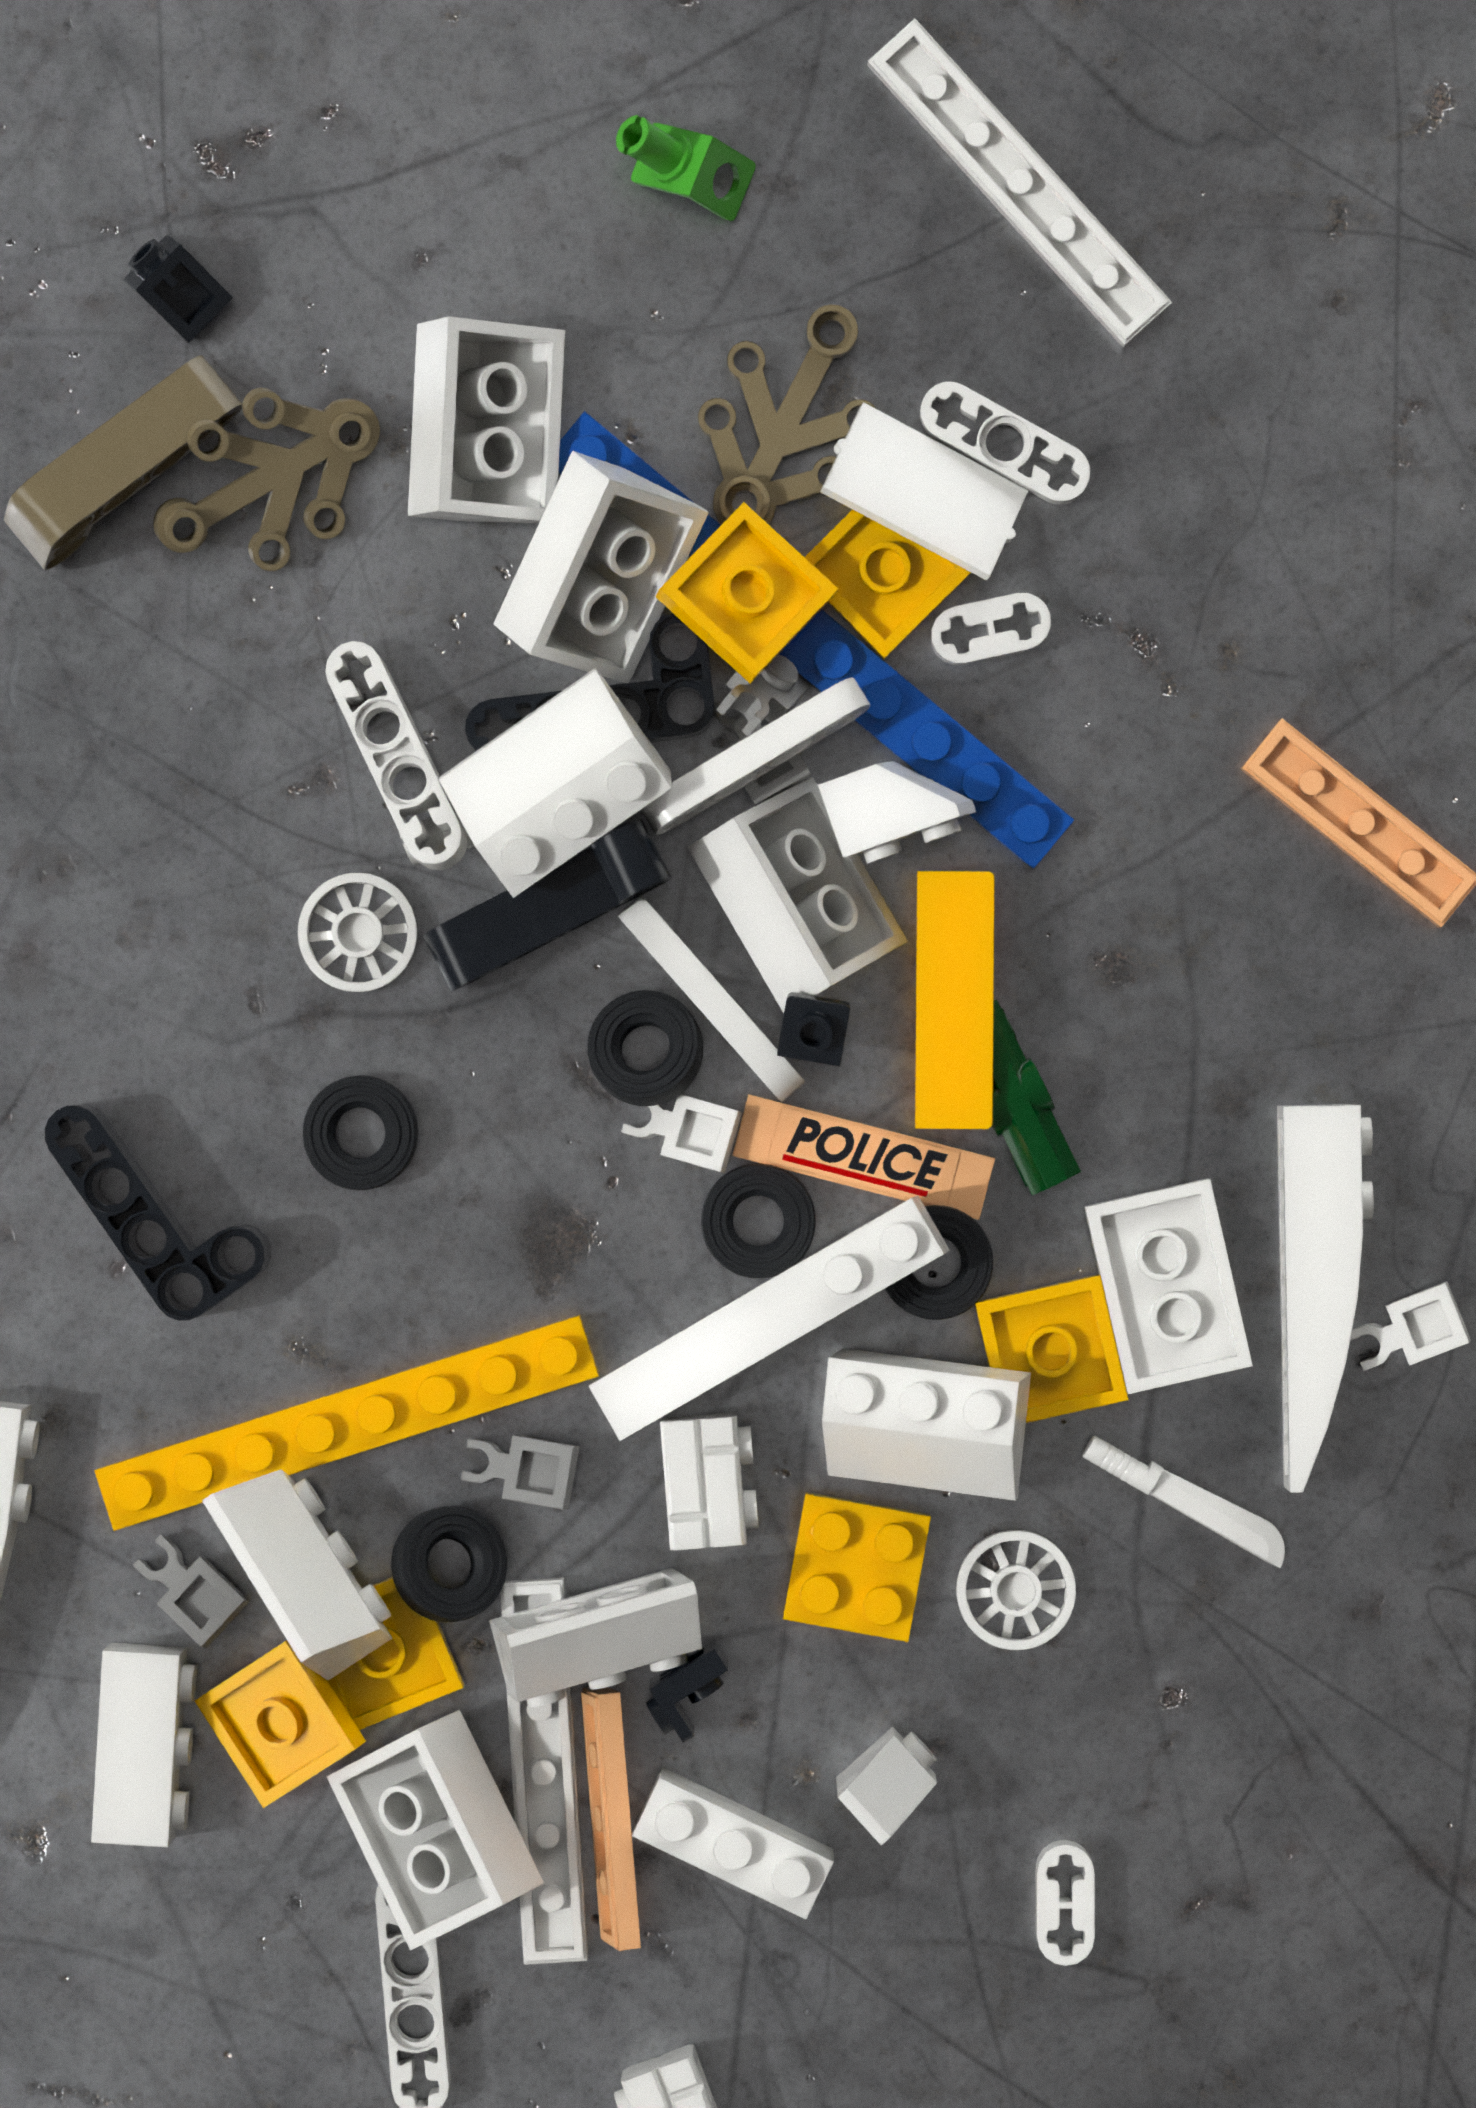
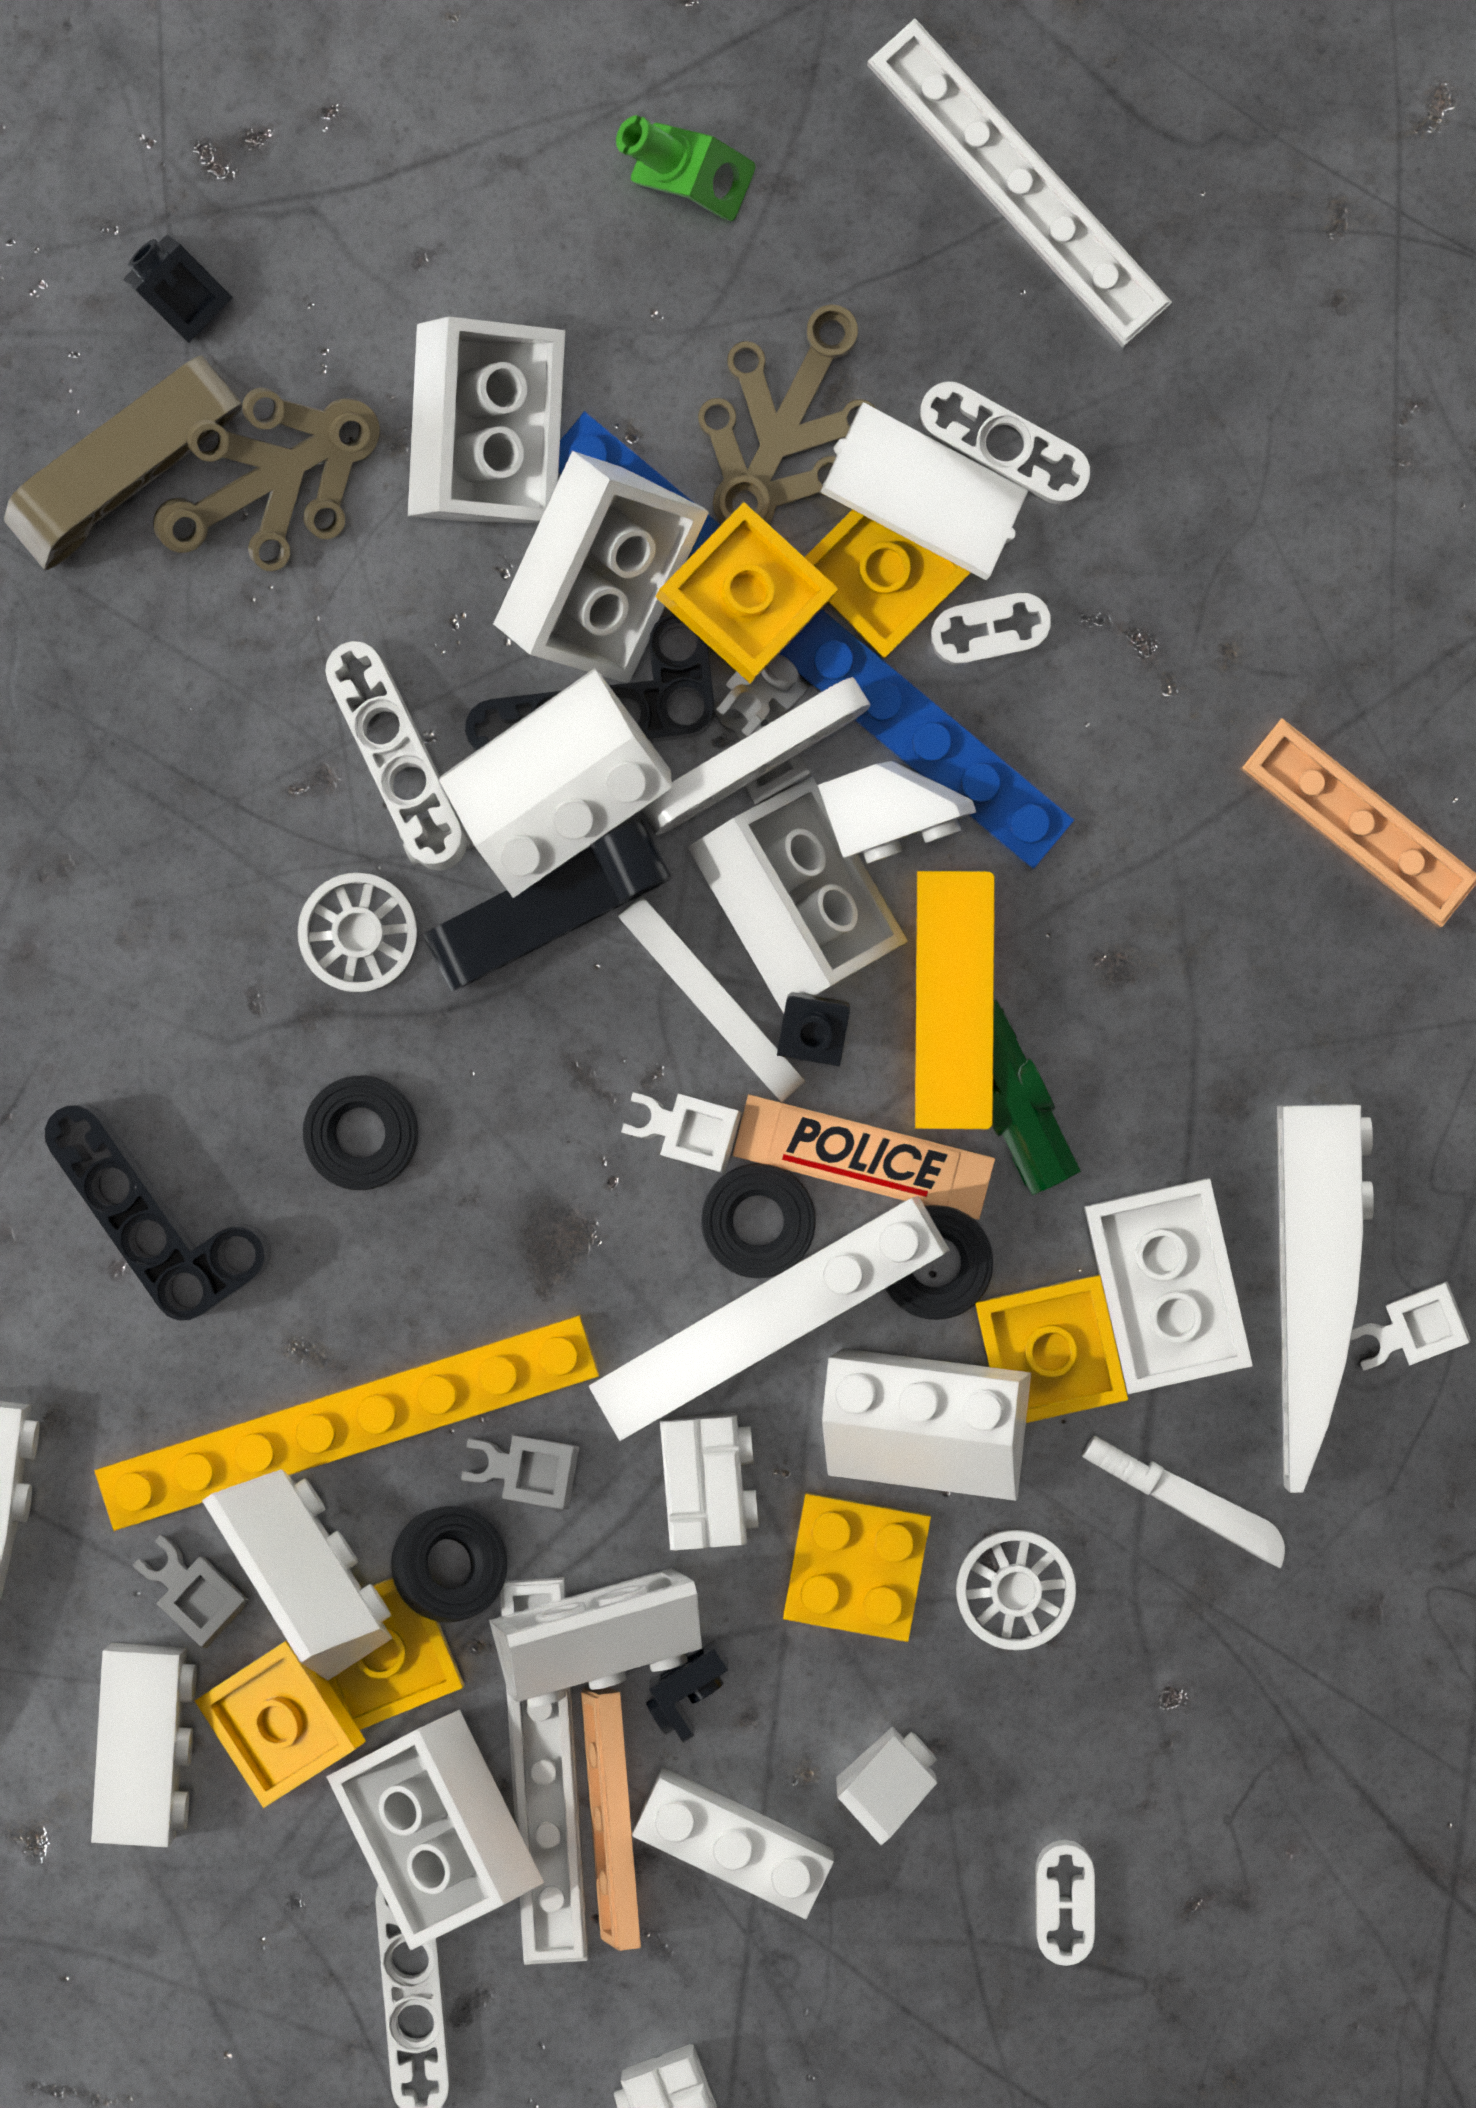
(668, 1078): black tyre -> none

